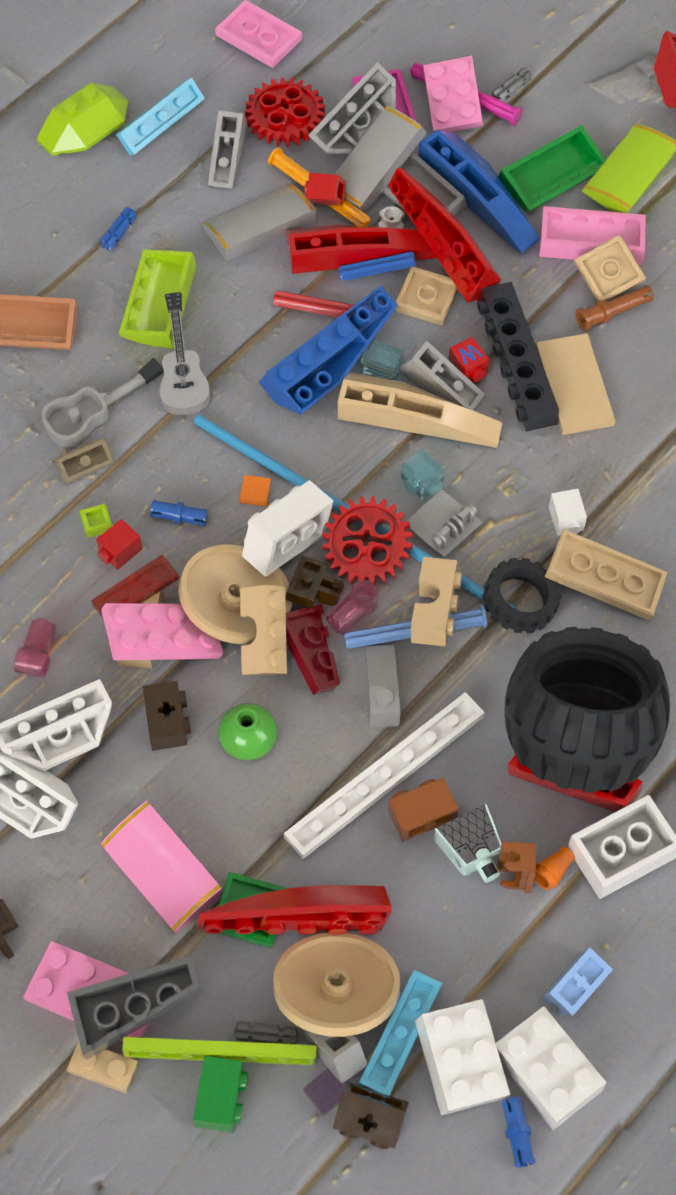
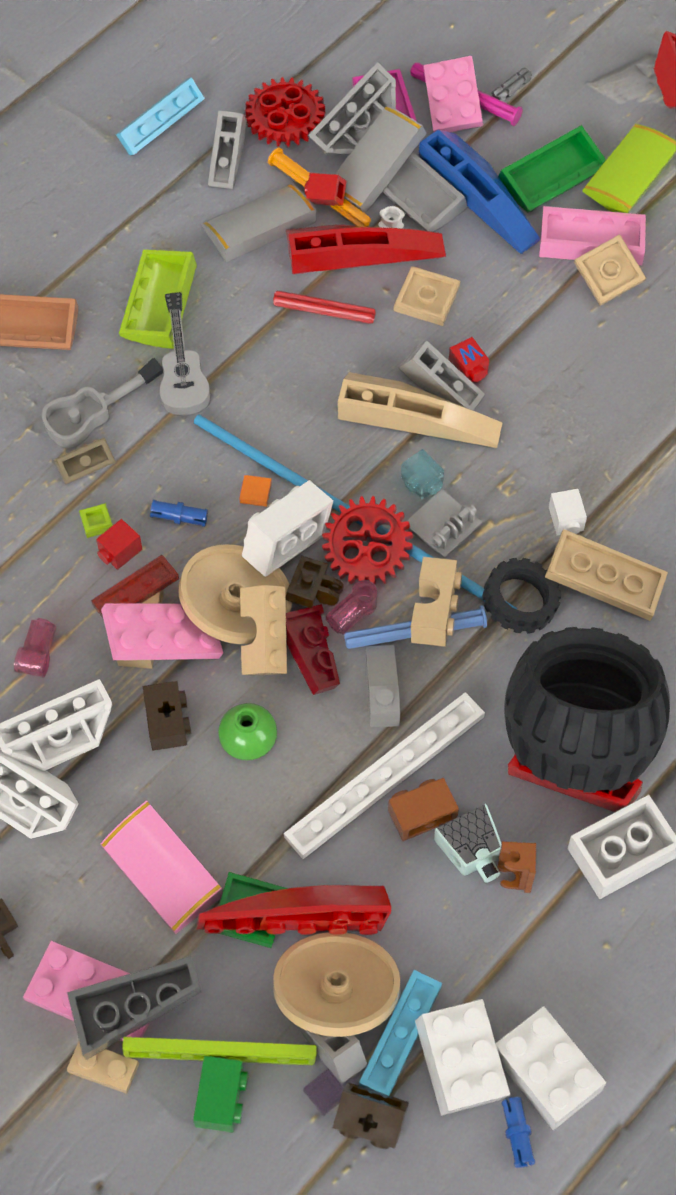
(83, 119): lime wedge -> none
(118, 228): blue axle -> none
(259, 33): bright pink plate -> none
(265, 1033): dark grey axle -> none
(329, 355): blue wedge -> none
(377, 266): blue axle -> none
(382, 360): clear light blue brick -> none
(445, 236): red wedge -> none
(504, 317): black brick -> none
(552, 869): orange cone -> none
(576, 384): tan tile -> none
(577, 982): light blue hinge -> none
(603, 310): dark orange pin -> none

